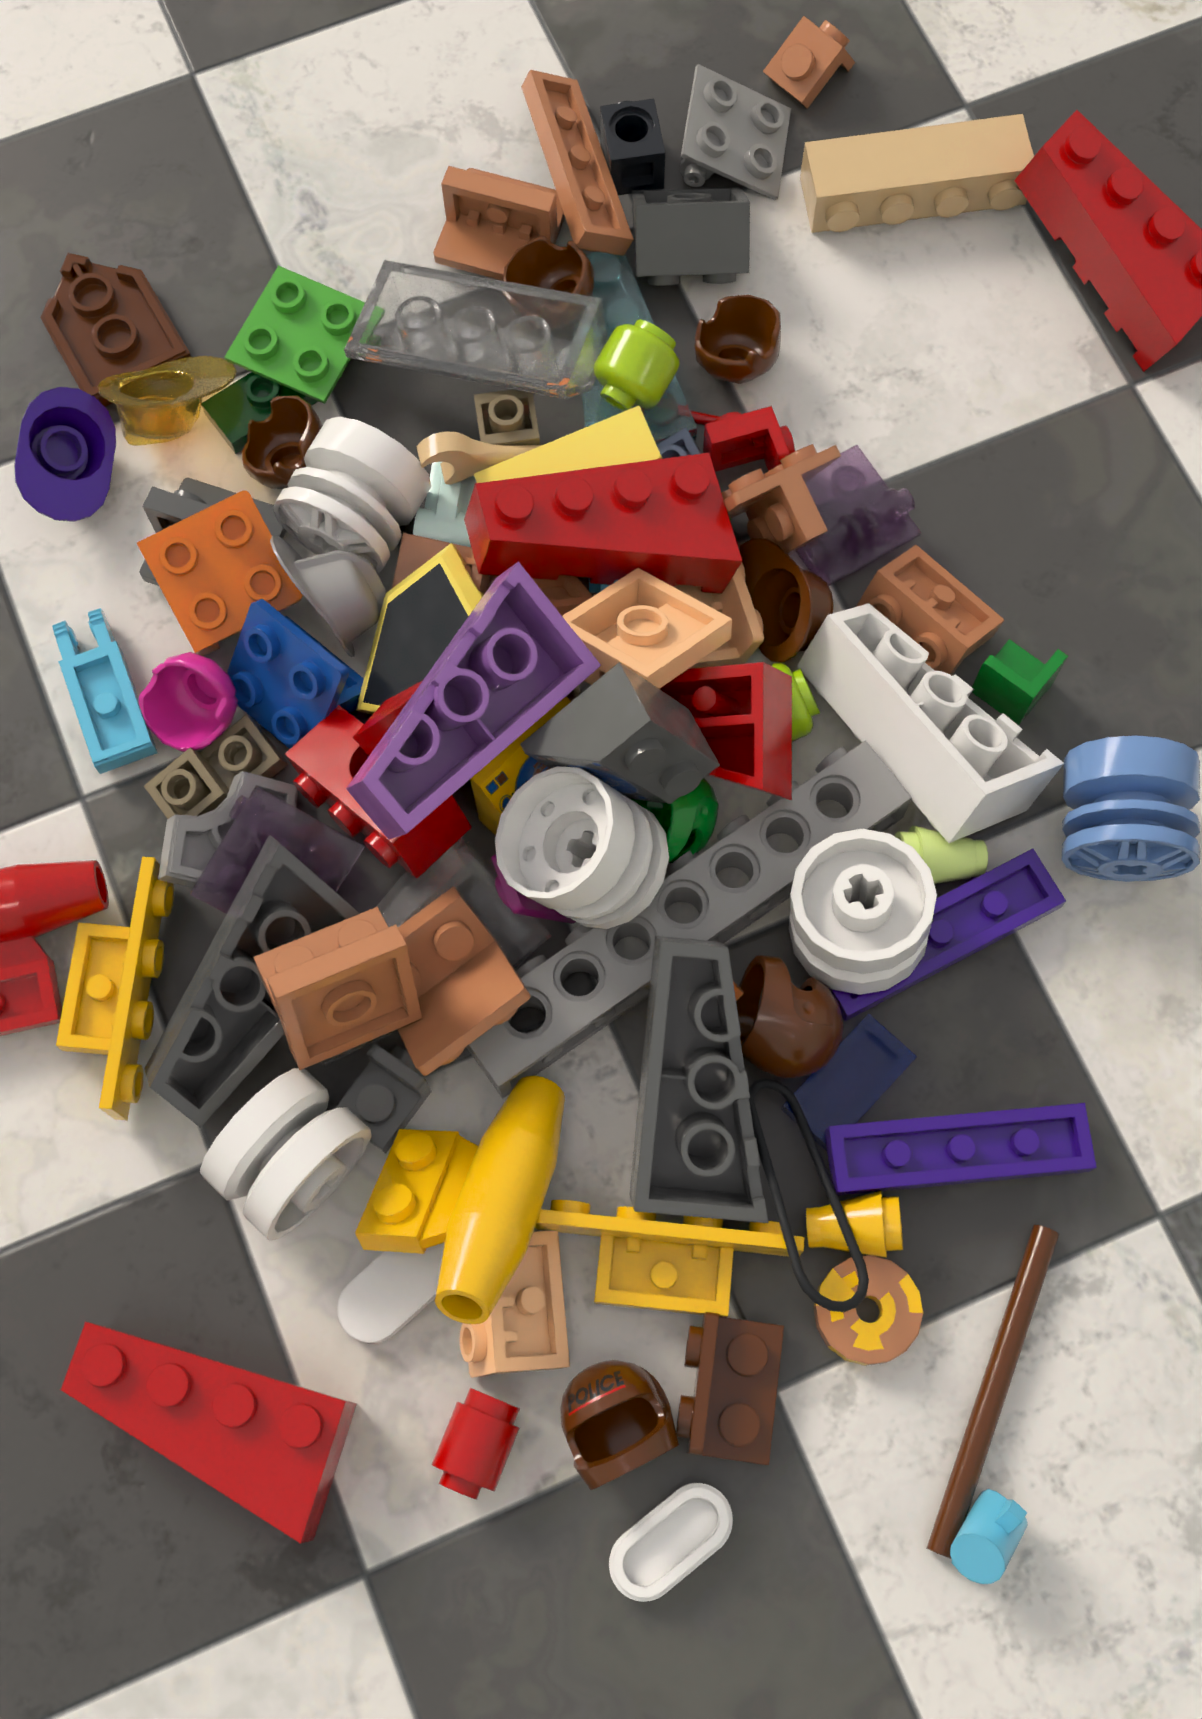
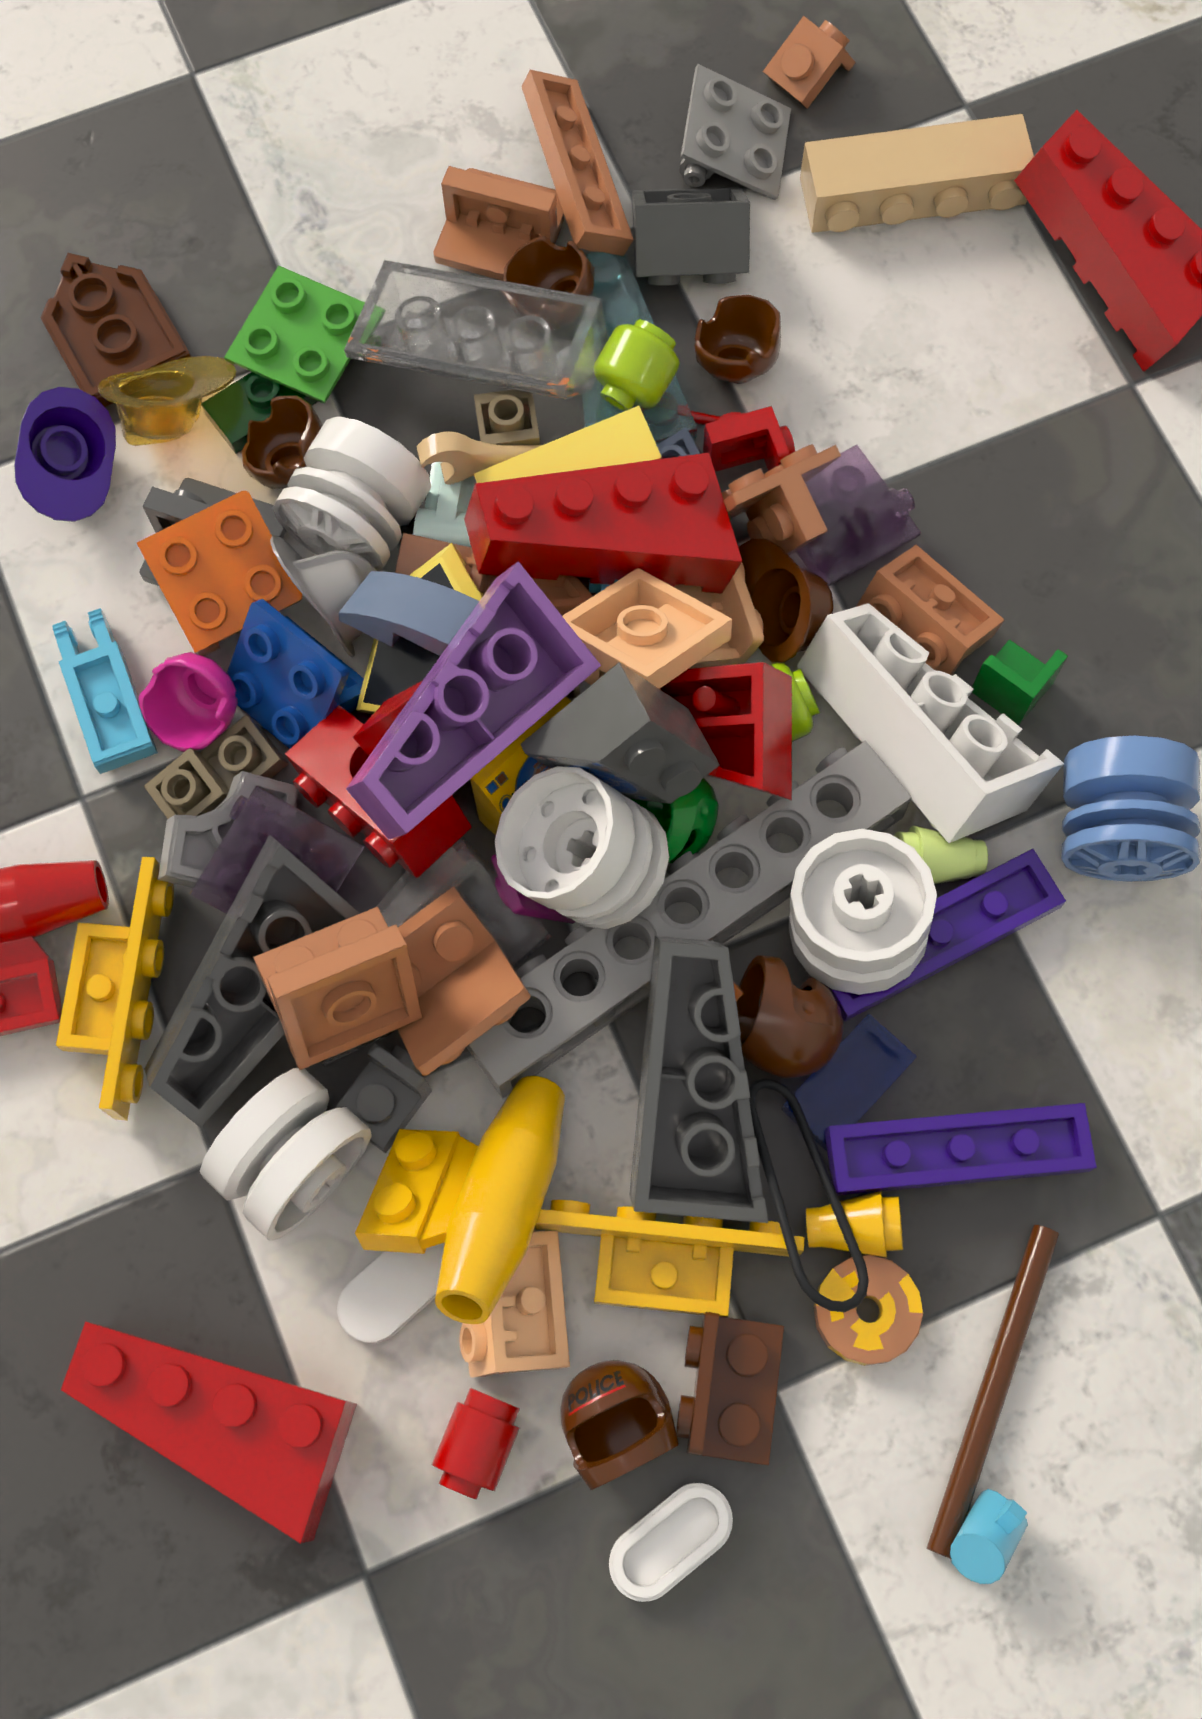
(407, 607): none -> sand blue slope
(633, 145): black brick -> none

